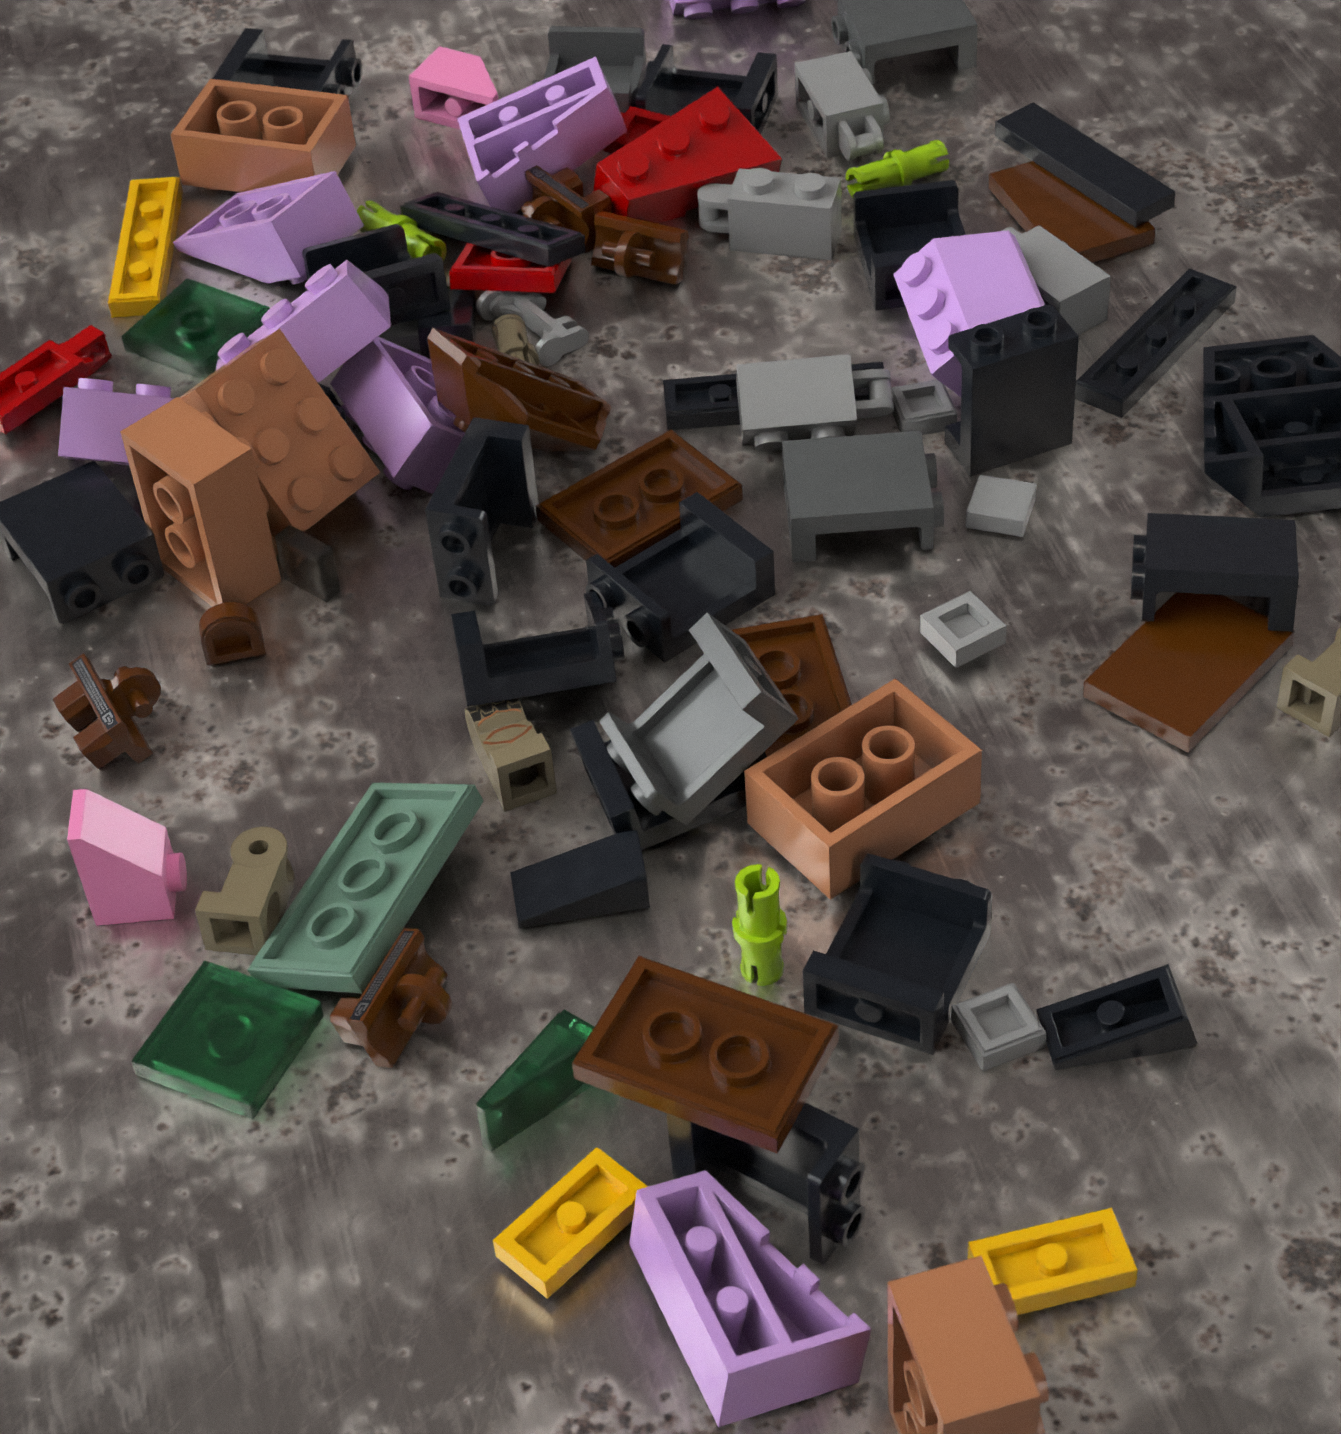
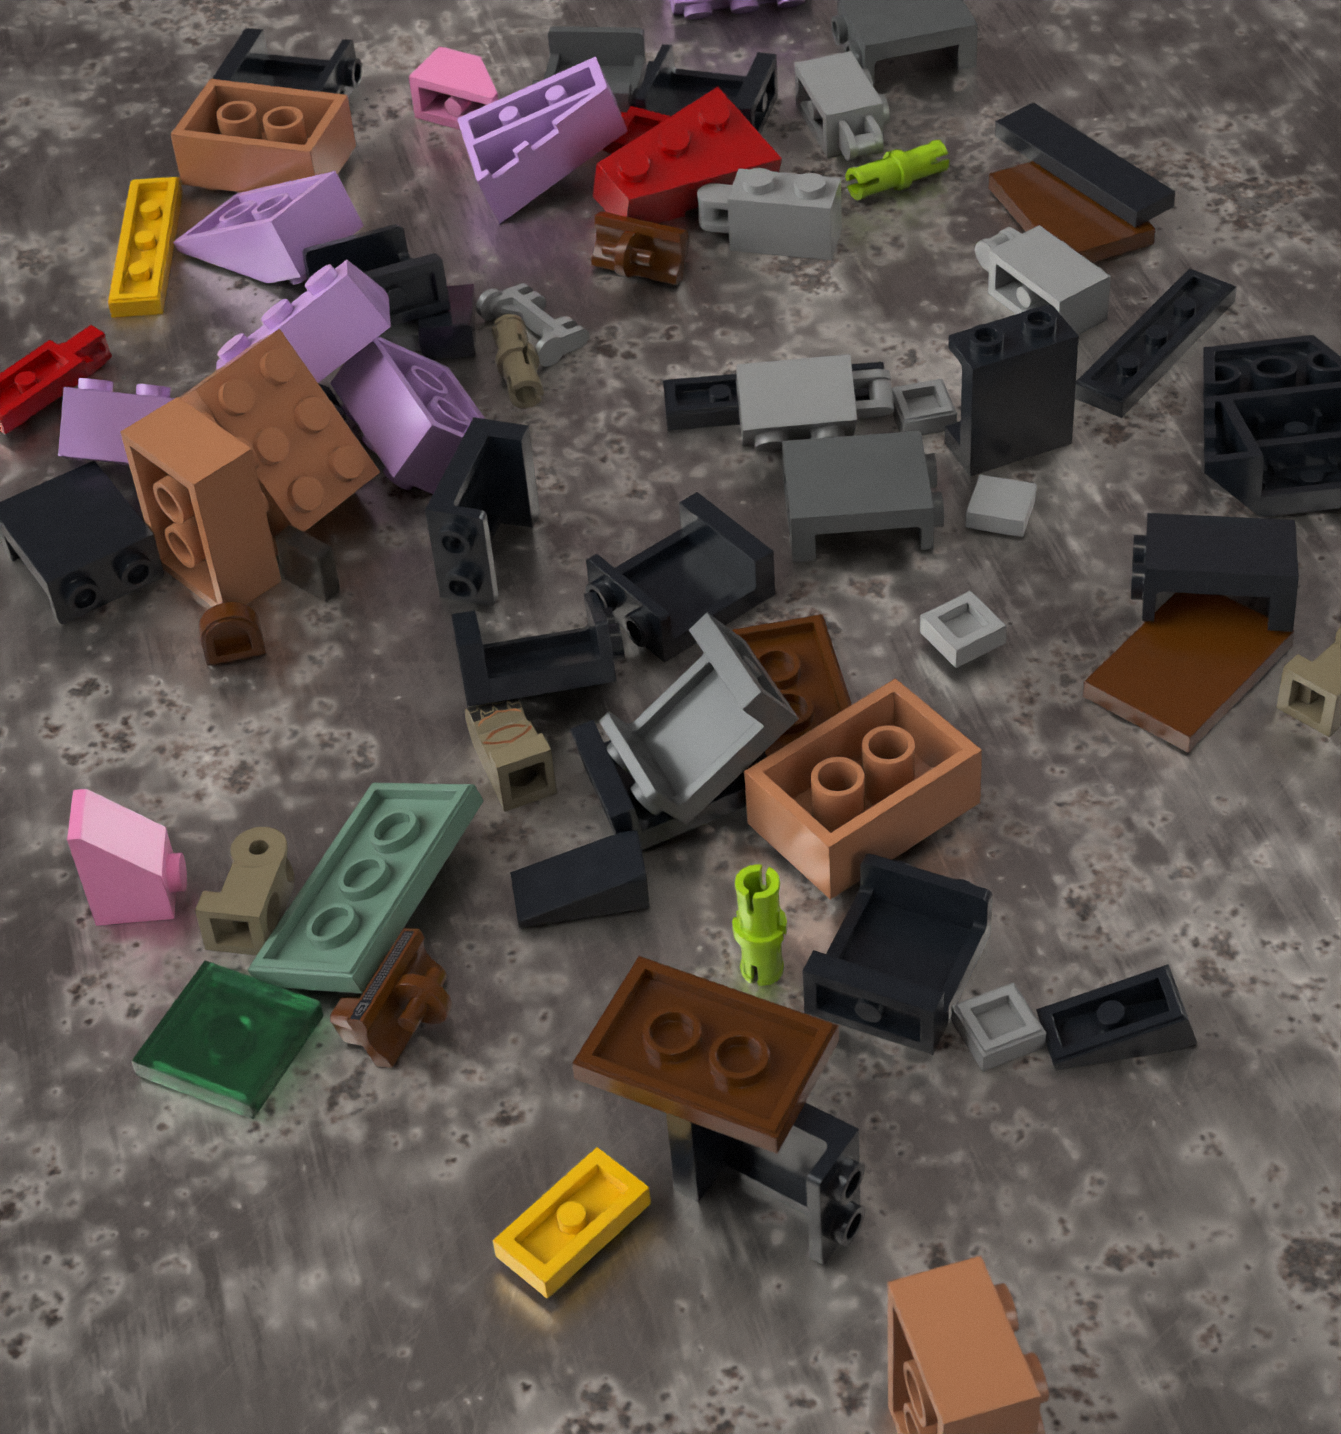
(114, 703): reddish brown hips -> none
(192, 327): clear green tile -> none
(417, 241): lime pin -> none
(495, 229): black tile -> none
(495, 271): red tile -> none
(506, 389): reddish brown wedge -> none
(534, 1082): clear green slope -> none
(561, 202): reddish brown hips -> none
(635, 499): reddish brown tile -> none
(736, 1305): lavender wedge -> none
(897, 224): black panel -> none
(962, 285): lavender slope -> none
(1059, 1260): yellow plate -> none

